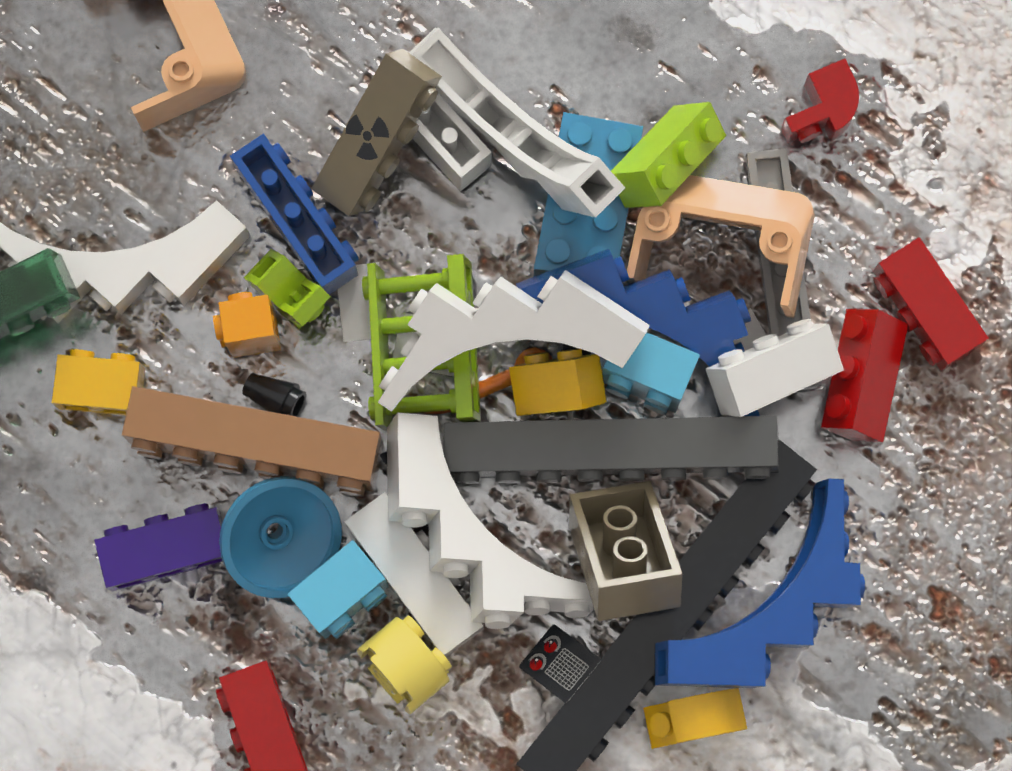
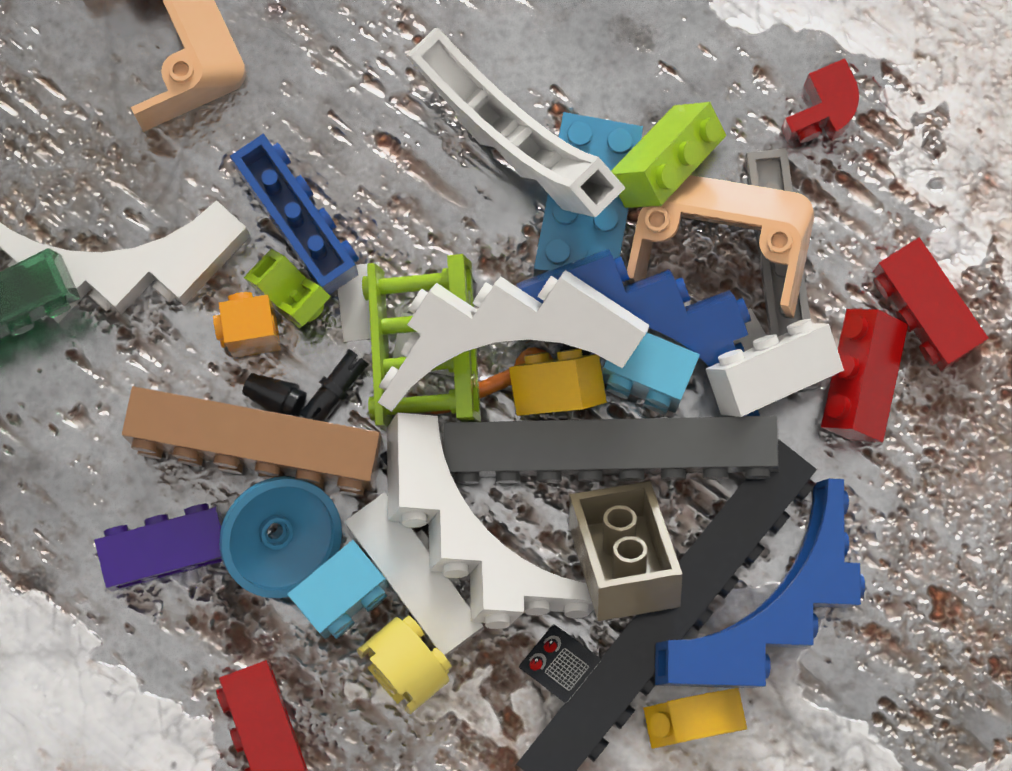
(96, 383): yellow brick -> none
(334, 387): none -> black pin
(377, 132): dark tan brick -> none
(452, 144): white brick -> none

